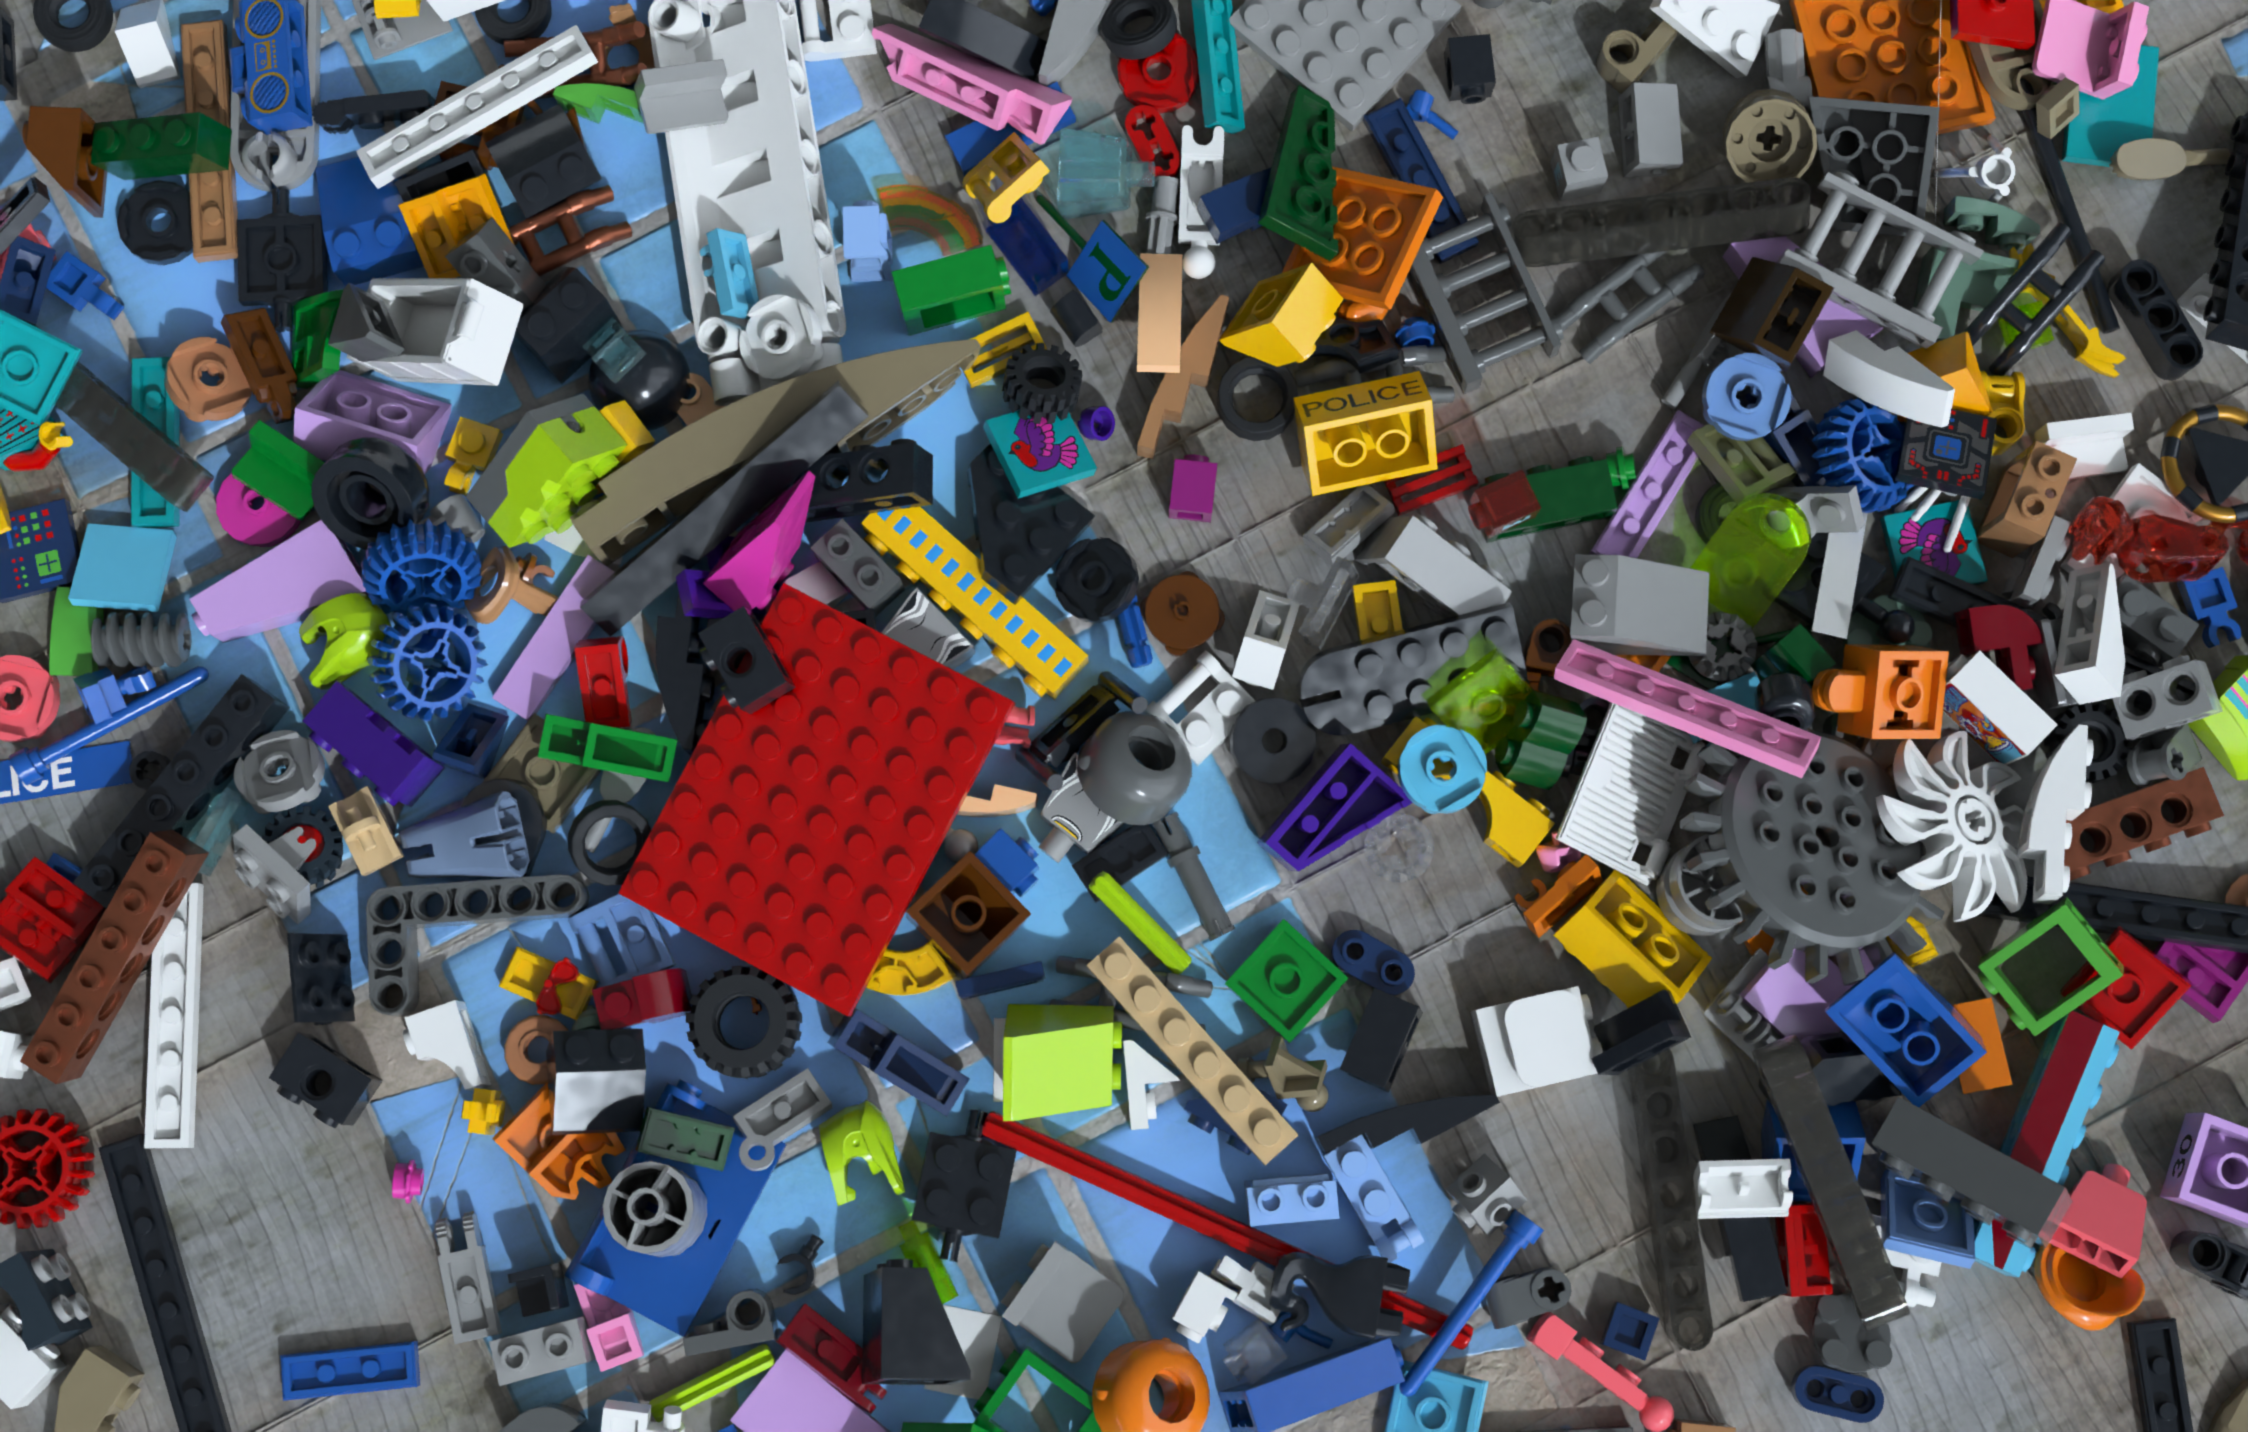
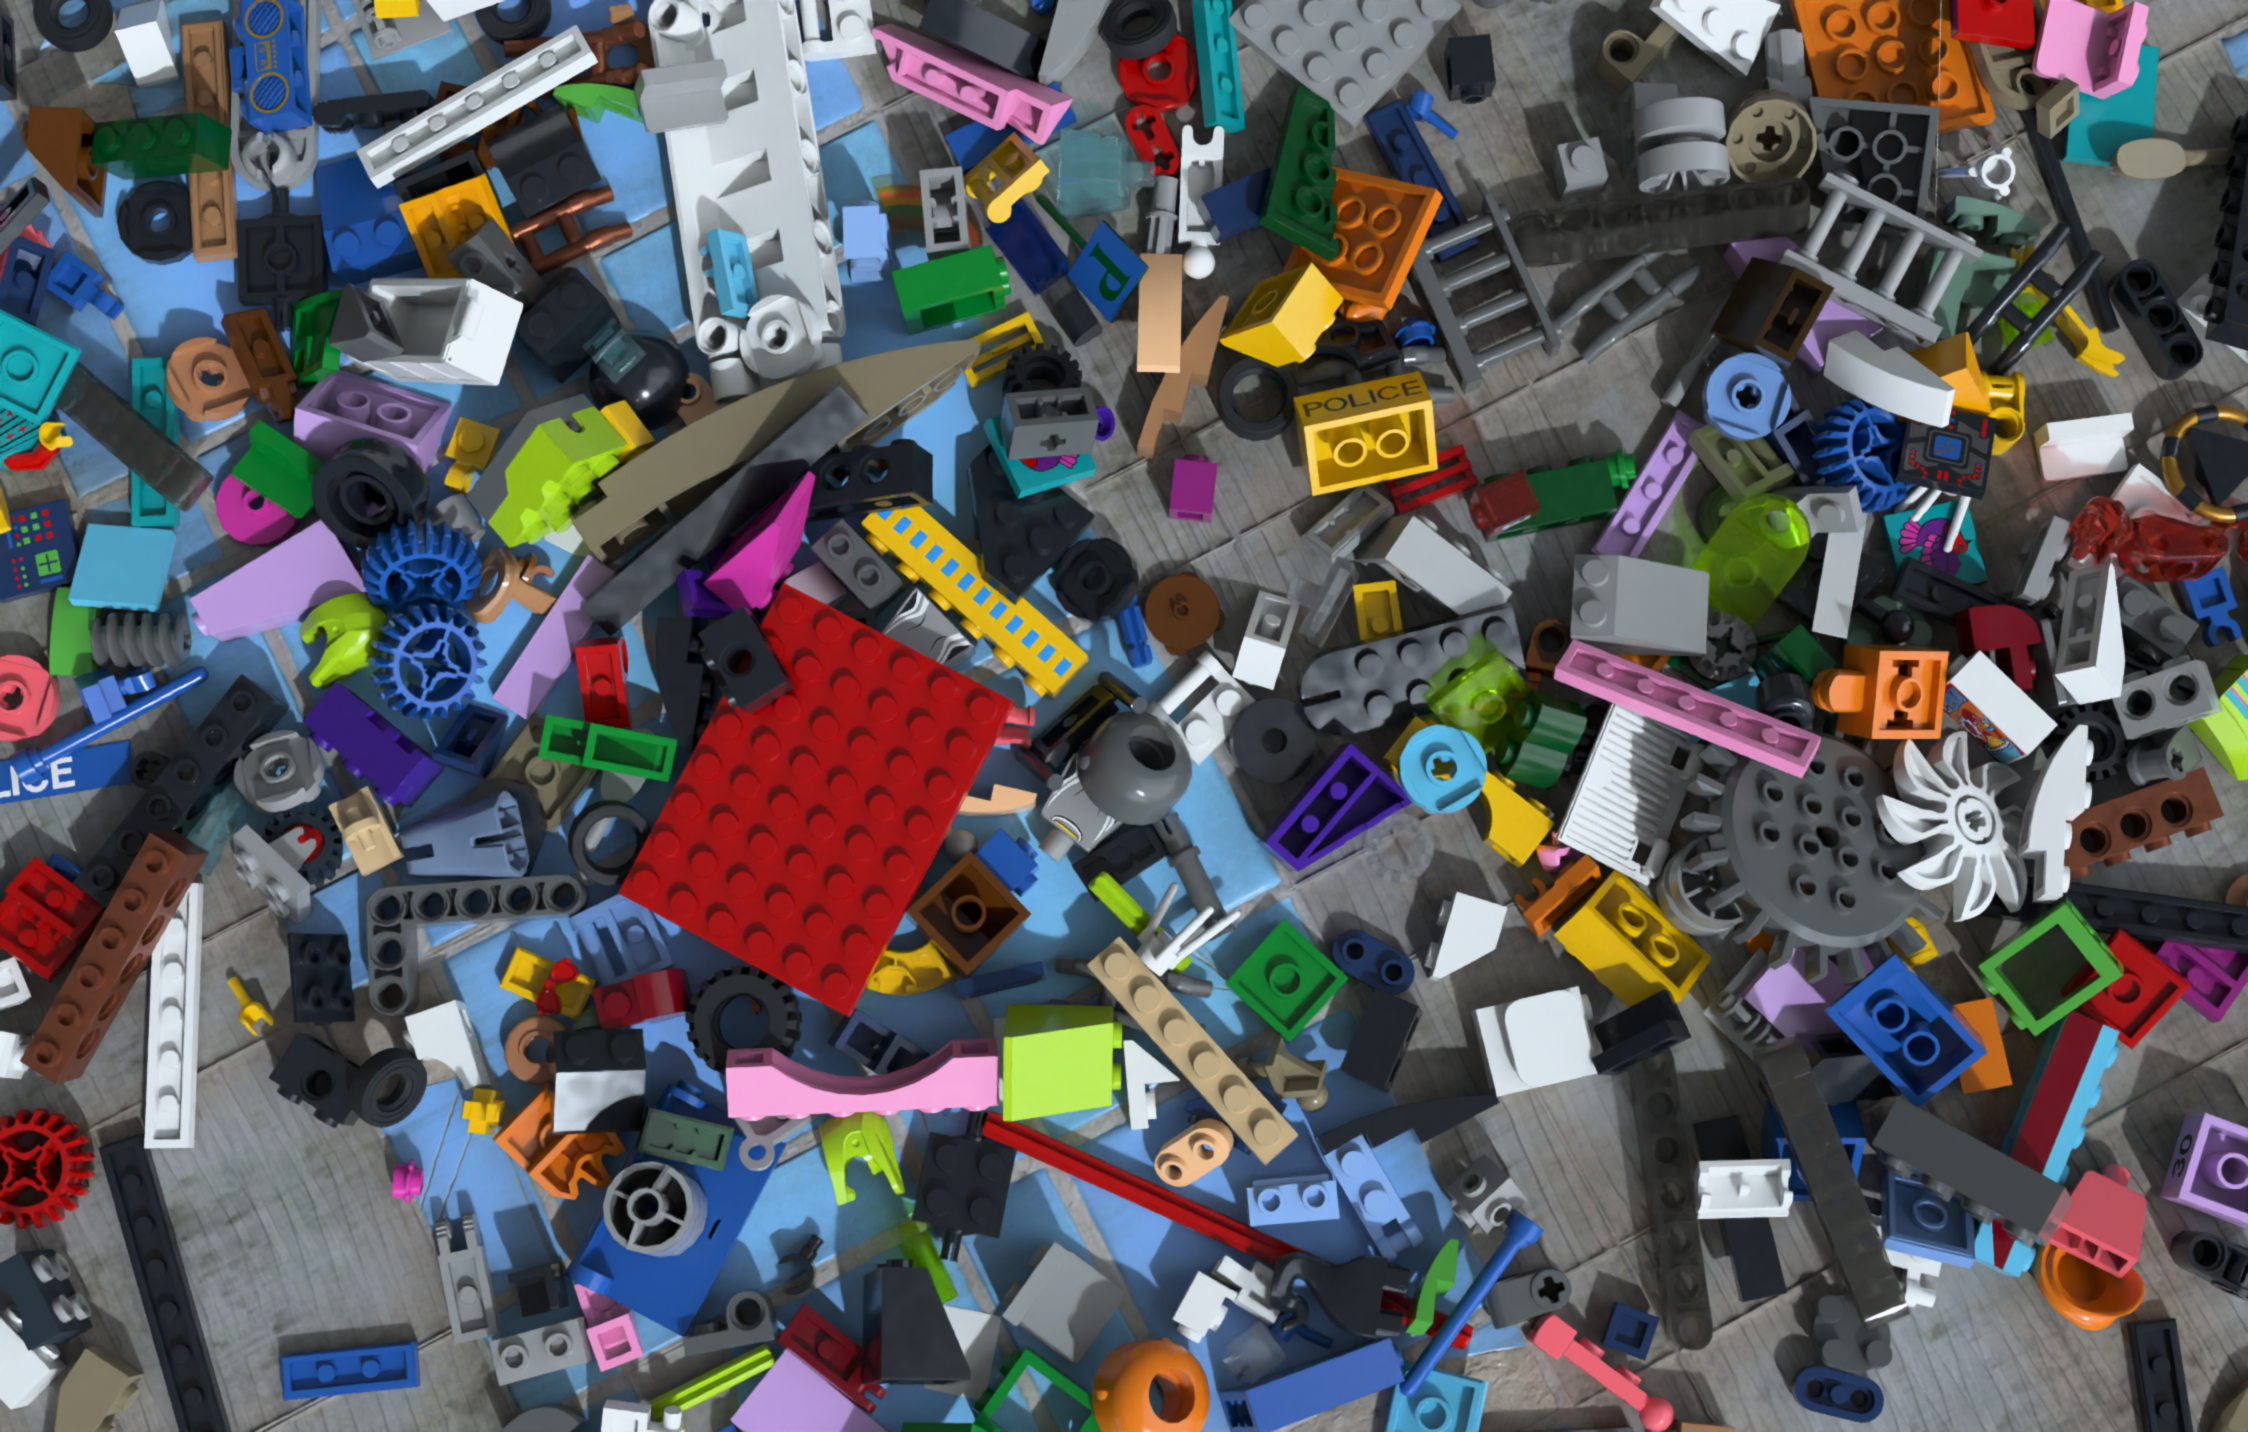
(250, 1010): none -> yellow hand
(372, 1076): none -> black tyre
(770, 1084): none -> bright pink arch
(944, 212): none -> light grey brick
(1048, 423): none -> dark grey brick
(1163, 950): none -> white plant
(1190, 1155): none -> light nougat plate
(1435, 1281): none -> bright green slope
(1468, 933): none -> white slope
(1681, 145): none -> light grey wheel
(1803, 1252): red hinge -> none
(2019, 507): medium nougat window -> none

